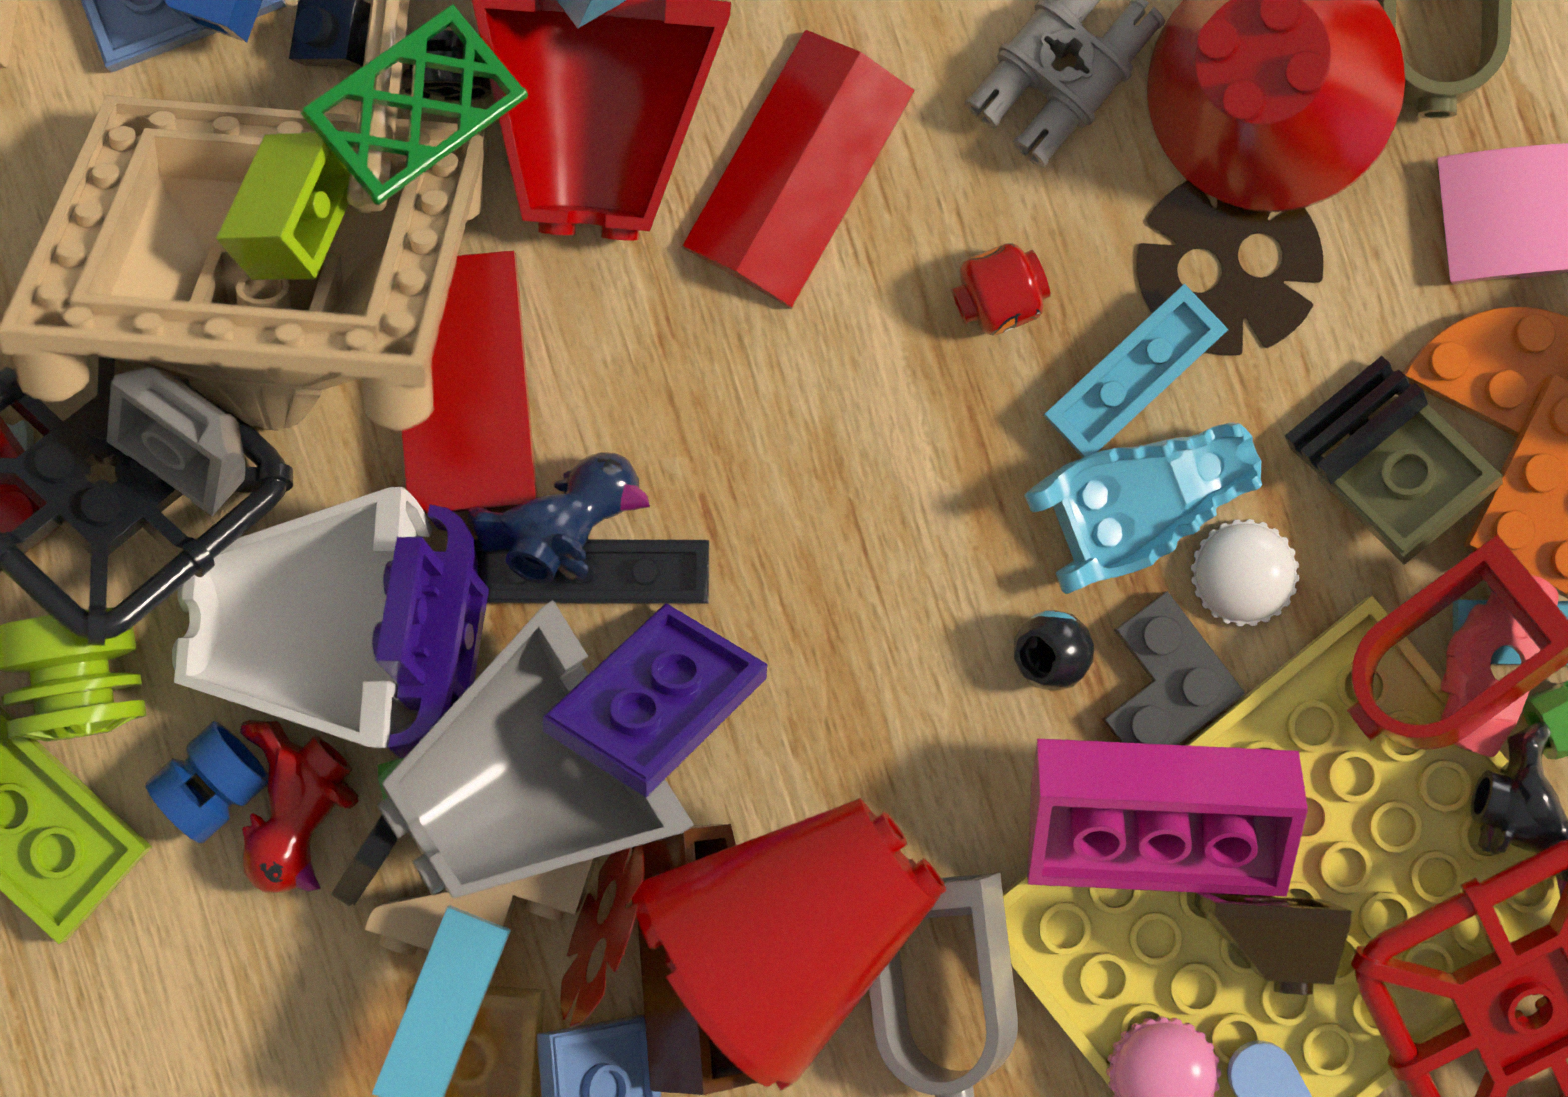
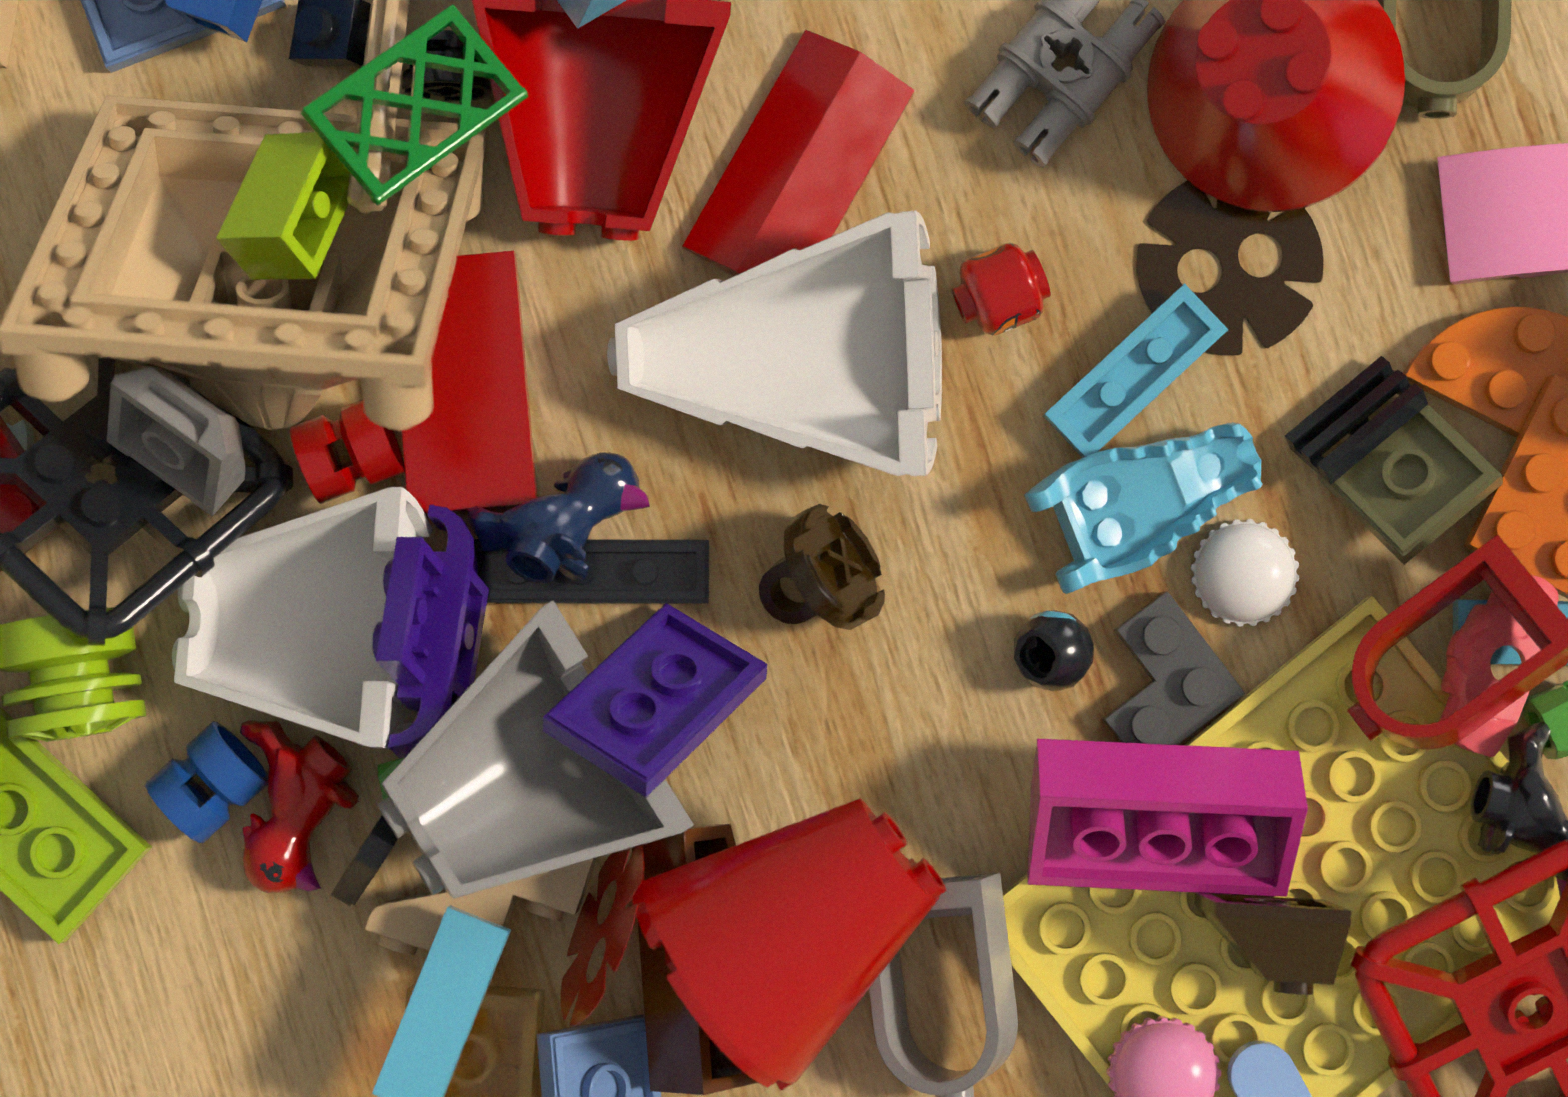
(370, 446): none -> red wheel
(806, 348): none -> white cone
(830, 568): none -> dark brown tile

